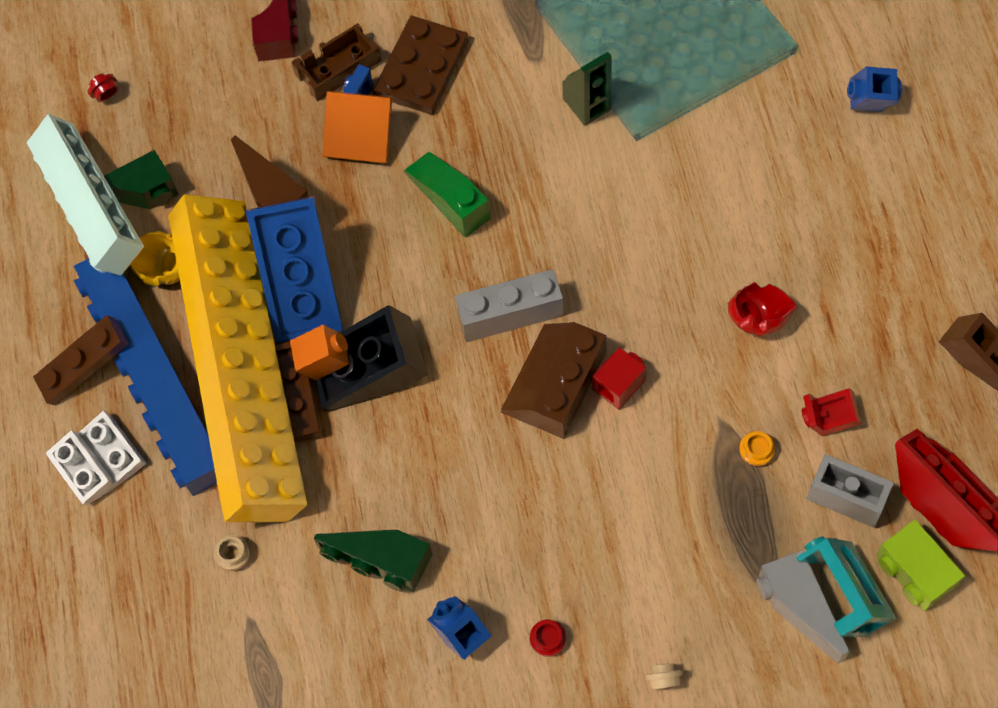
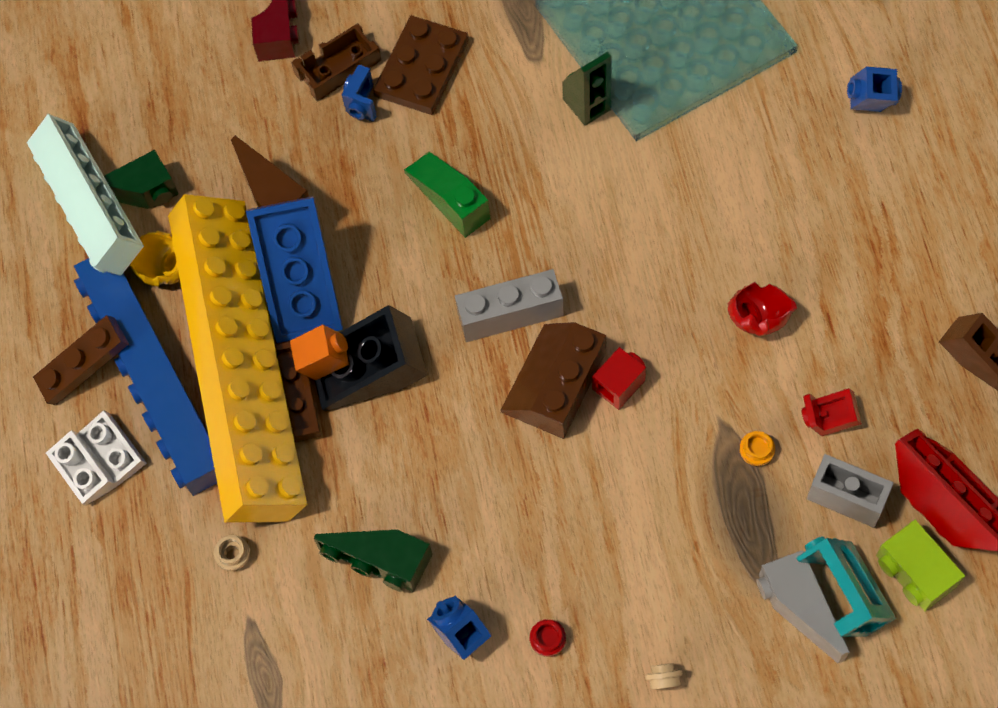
(102, 87): red plate -> none
(357, 126): orange tile -> none

